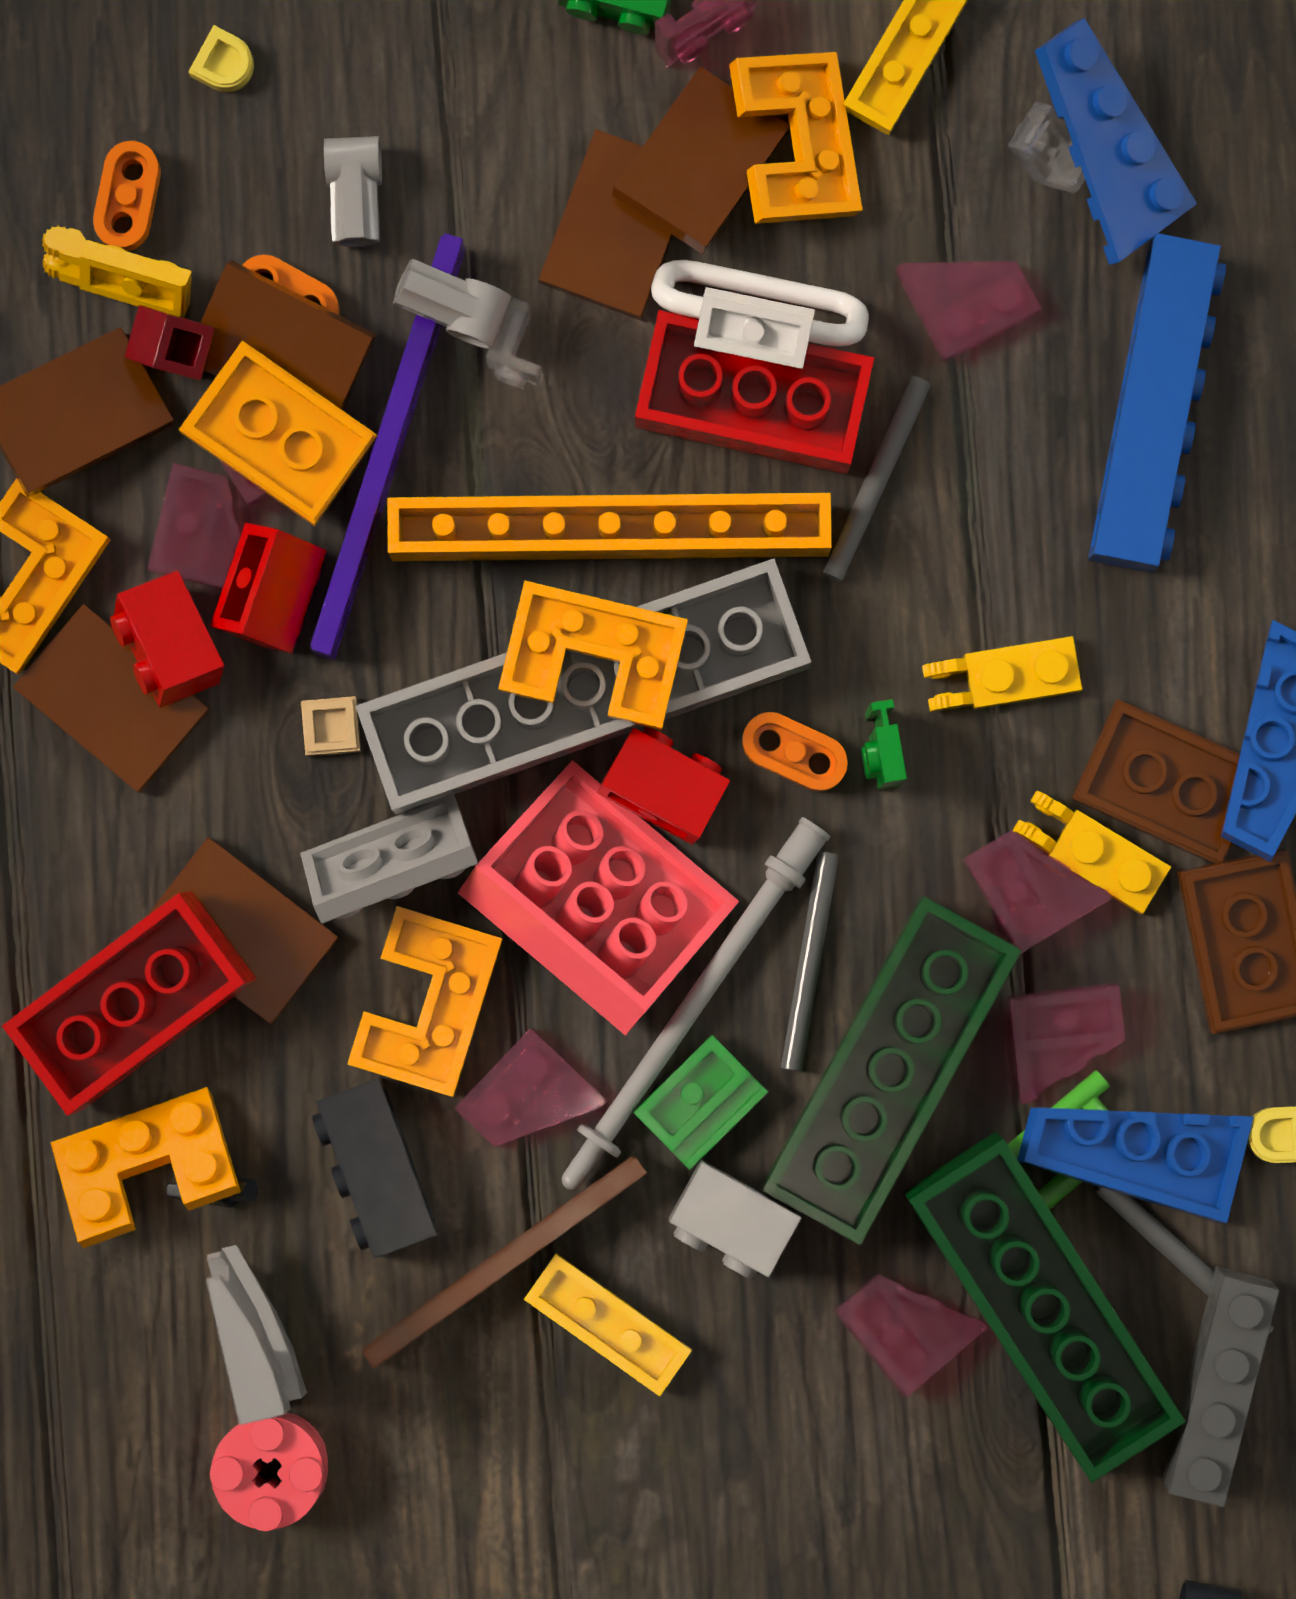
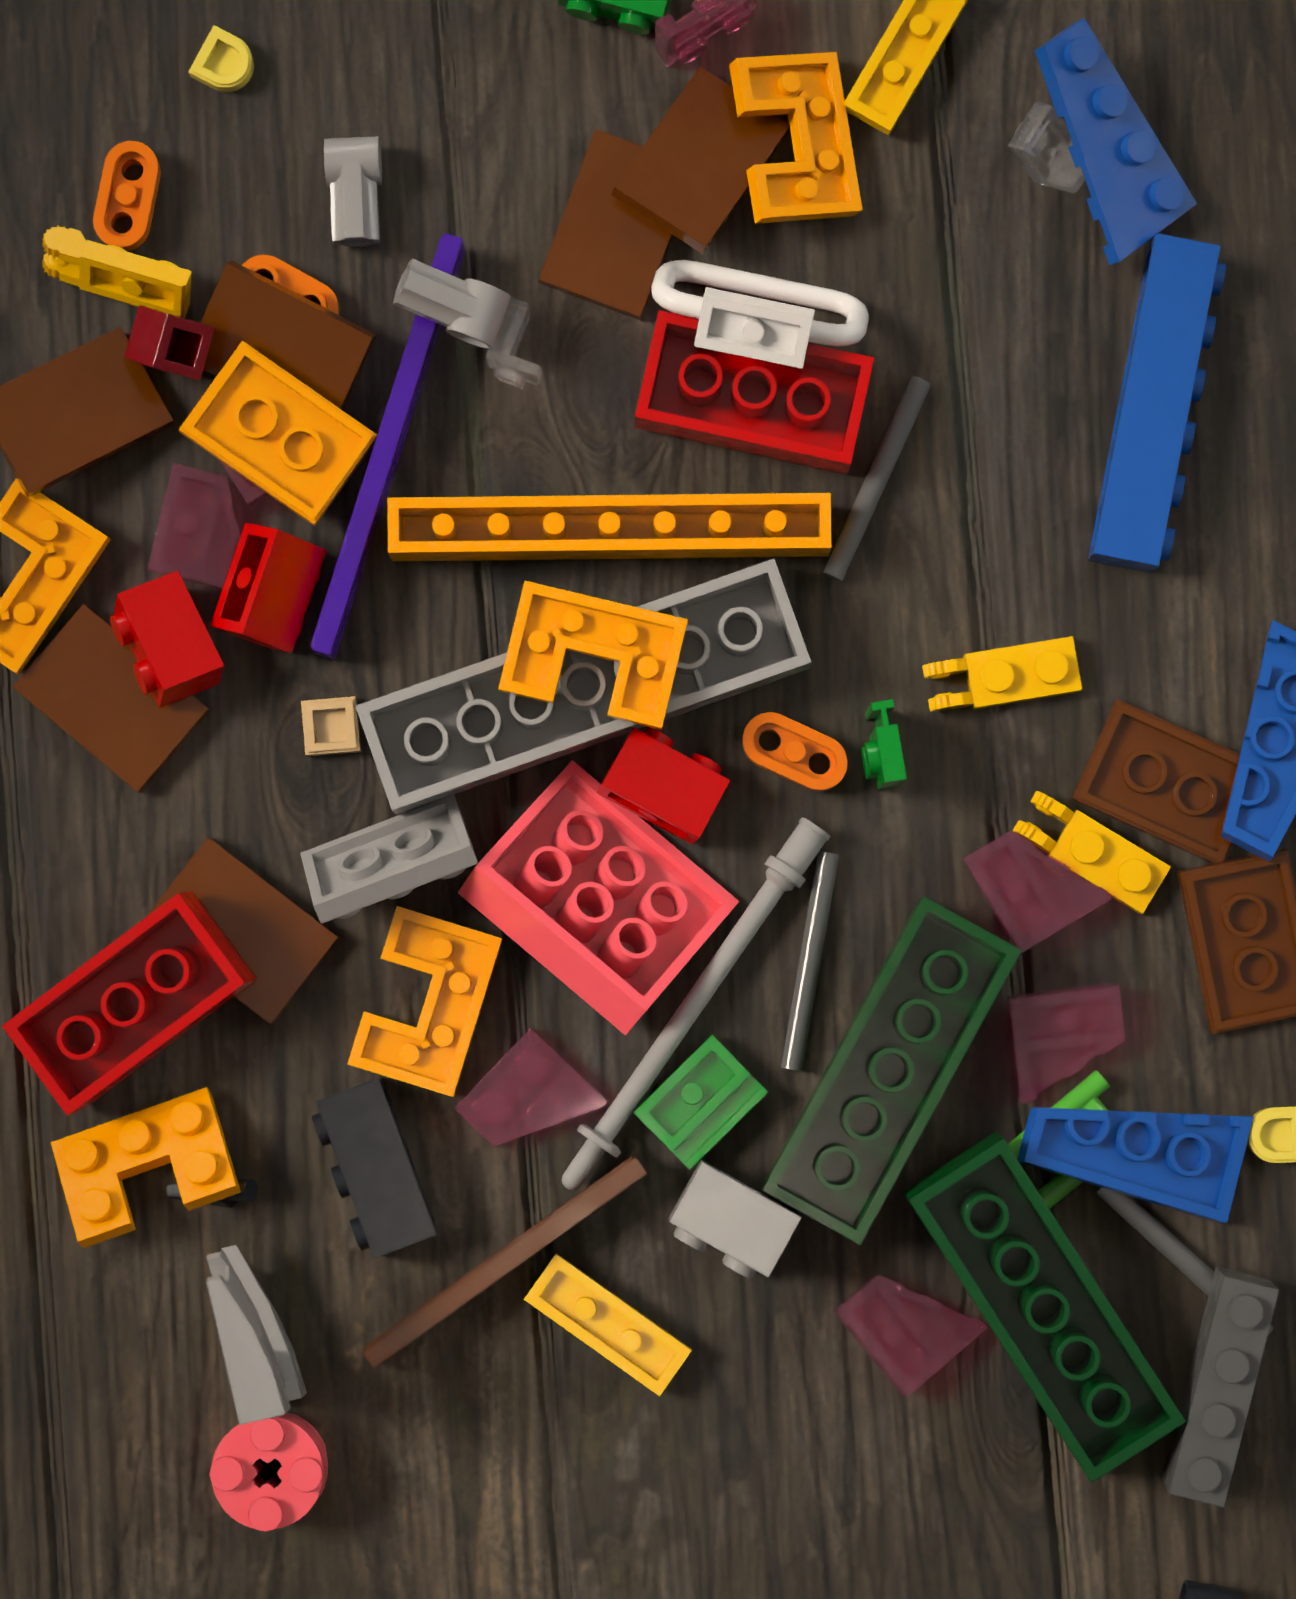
(967, 301): clear pink wing -> none

